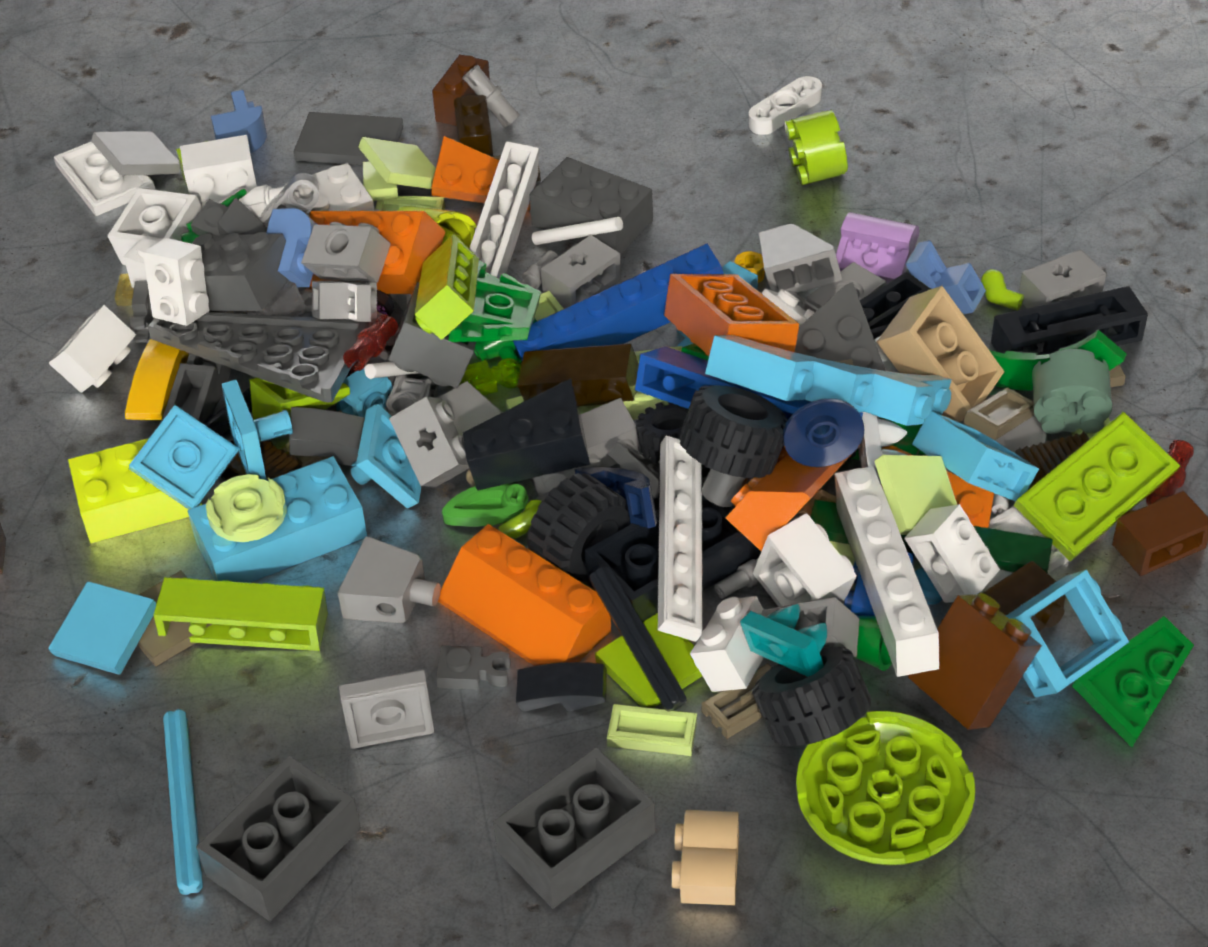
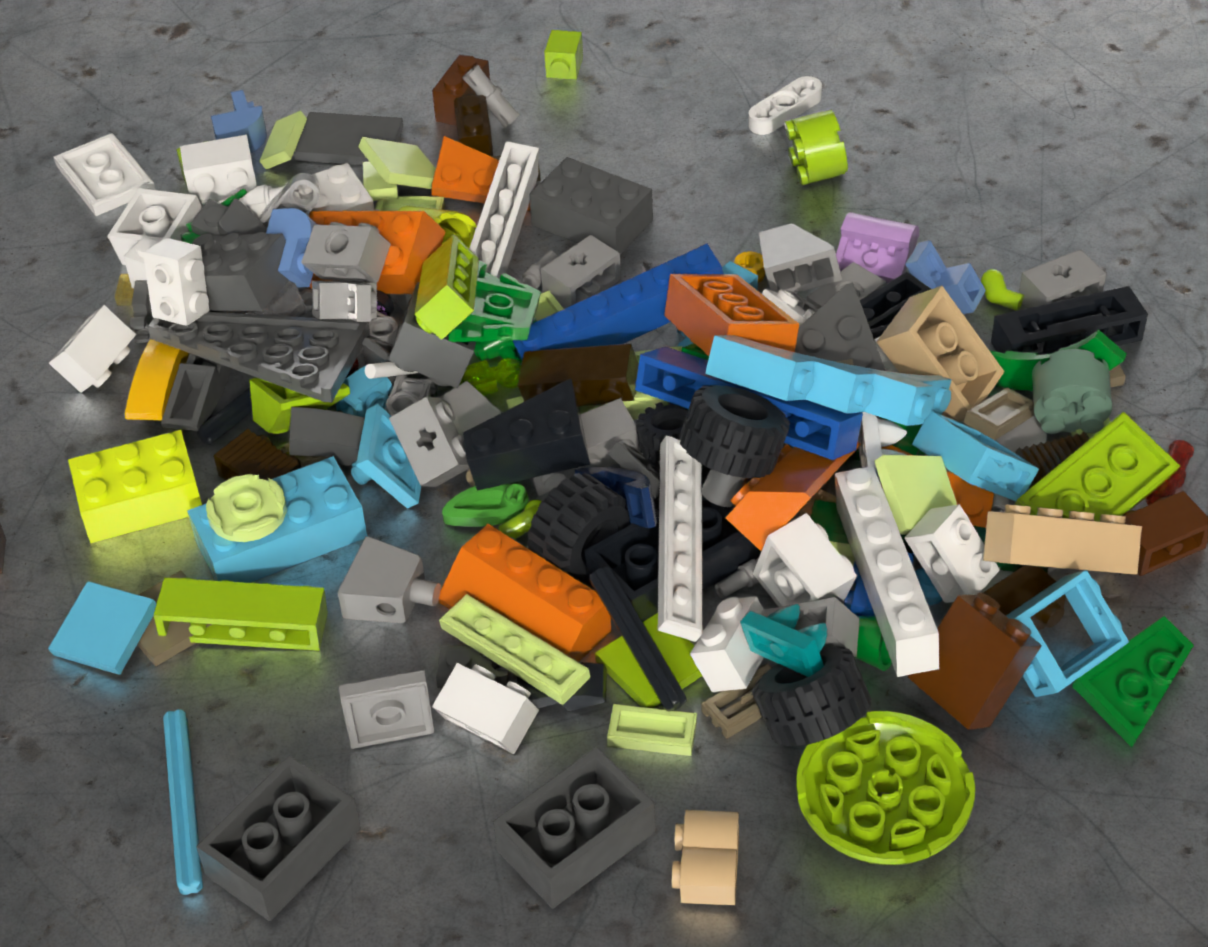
(136, 153): light grey tile -> none
(183, 458): medium azure tile -> none
(249, 432): medium azure tile -> none
(283, 140): none -> yellowish green tile
(370, 342): clear red pin -> none
(486, 707): none -> white brick
(515, 649): none -> yellowish green tile
(563, 54): none -> lime brick
(577, 230): white bar -> none
(823, 432): dark blue dish -> none
(1062, 542): none -> tan brick

